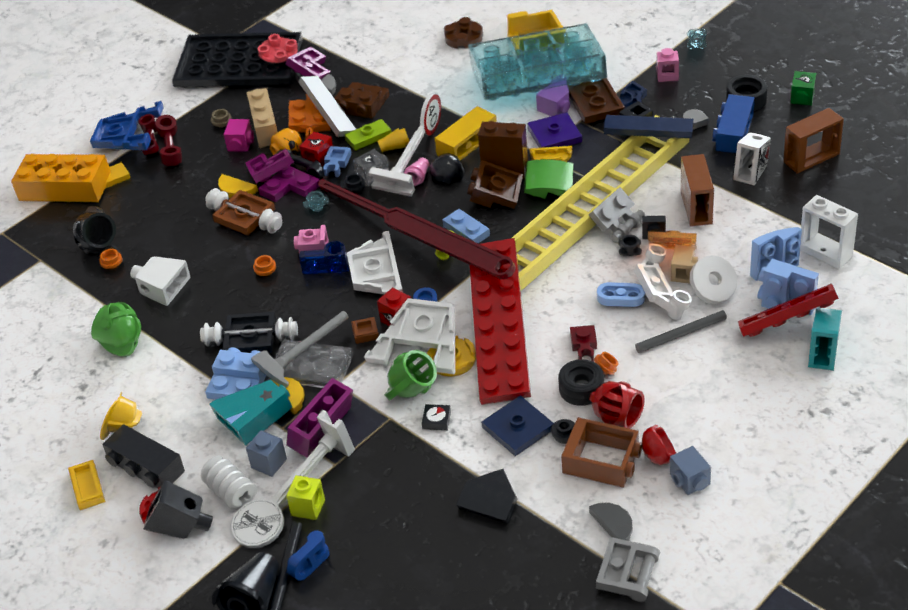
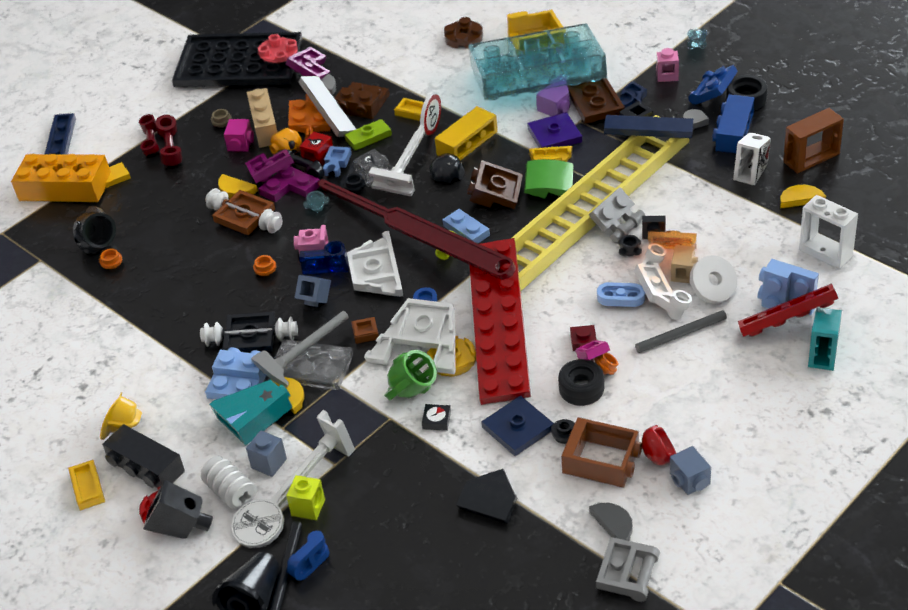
(60, 134): none -> dark blue tile
(117, 328): bright green helmet -> none
(119, 130): blue wing -> none
(161, 278): white torso -> none
(305, 430): magenta brick -> none
(312, 290): none -> sand blue brick
(390, 304): red brick -> none
(395, 140): yellow cone -> none
(409, 109): none -> yellow tile
(418, 170): bright pink cone -> none
(504, 145): reddish brown brick -> none
(592, 350): none -> dark pink tile
(618, 404): red helmet -> none
(697, 190): dark orange brick -> none
(713, 84): none -> blue plate
(777, 245): light blue slope -> none
(799, 195): none -> yellow tile
(803, 88): green brick -> none

